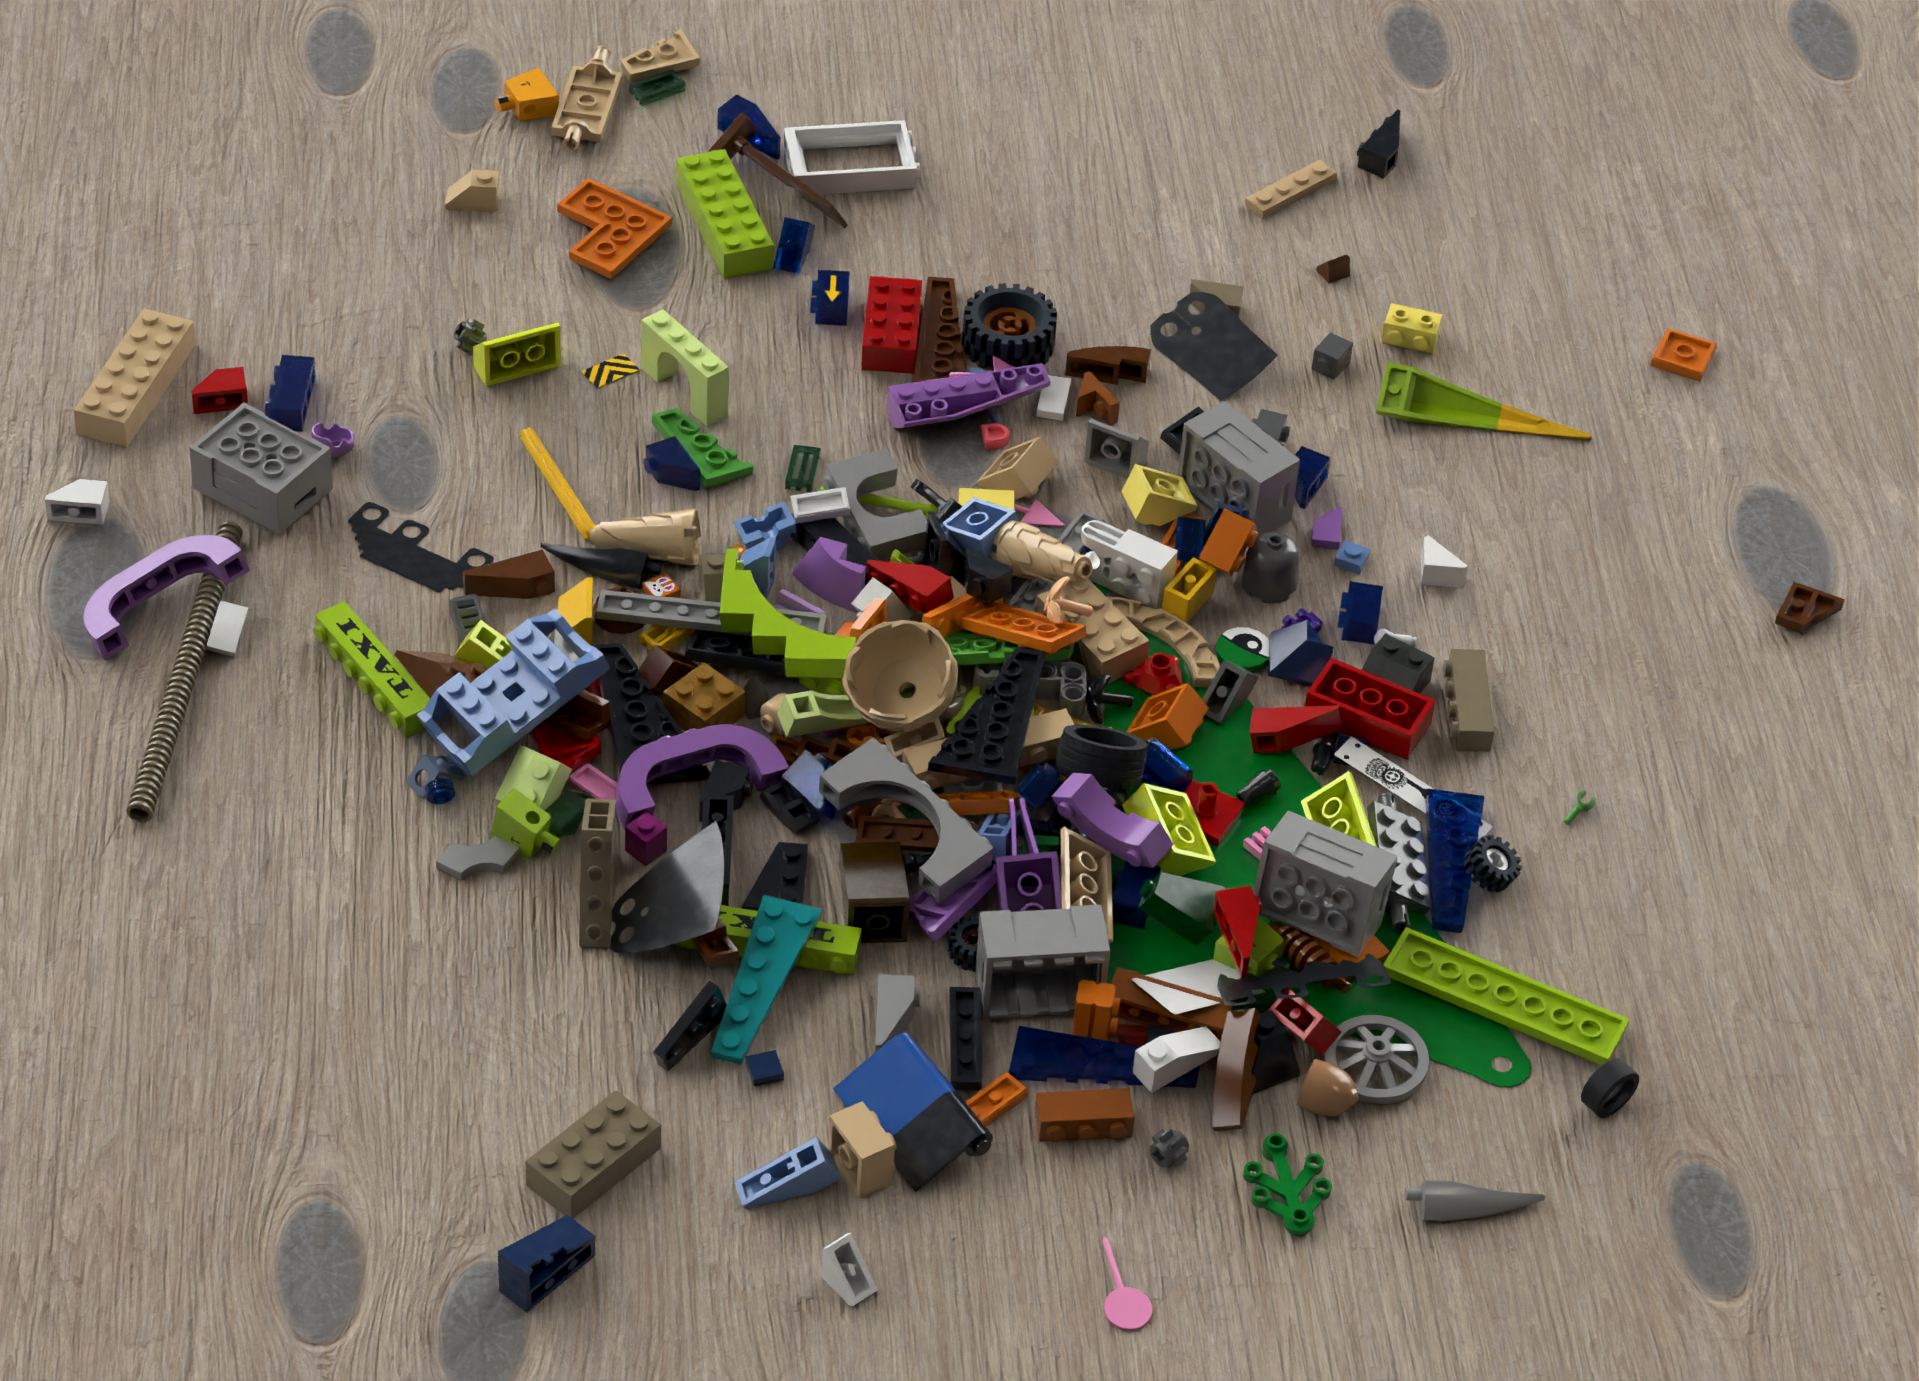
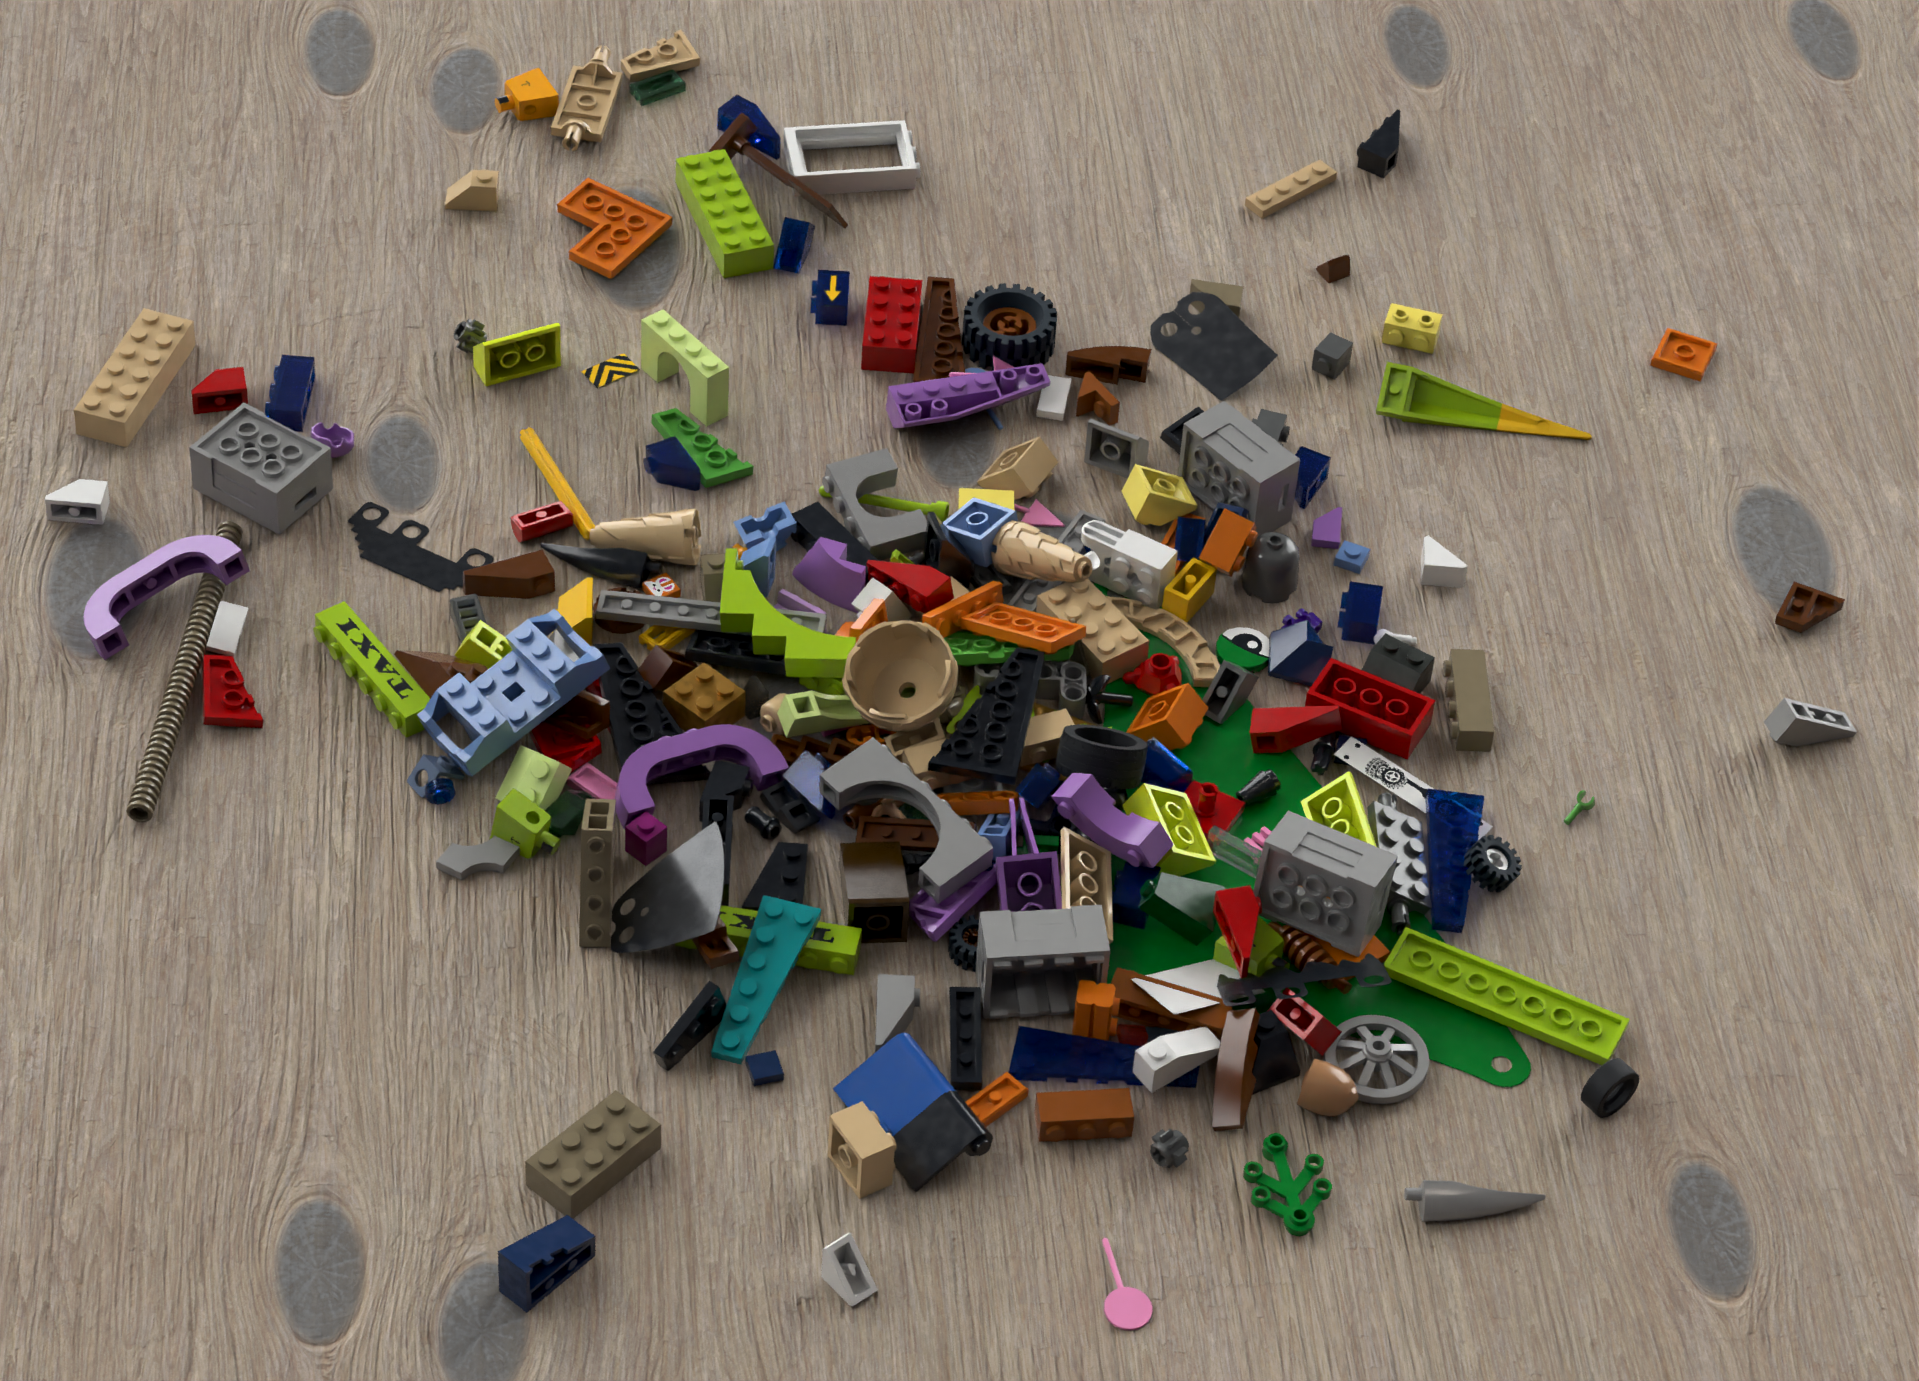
(225, 695): none -> red wing
(541, 521): none -> red brick
(768, 826): none -> black pin
(789, 1176): medium blue slope -> none
(800, 482): clear green tile -> none
(820, 505): white tile -> none
(945, 508): black brick -> none
(985, 577): black slope -> none
(994, 436): coral tile -> none
(1055, 603): light nougat plant -> none
(1234, 851): none -> clear tile
(1805, 724): none -> light grey slope

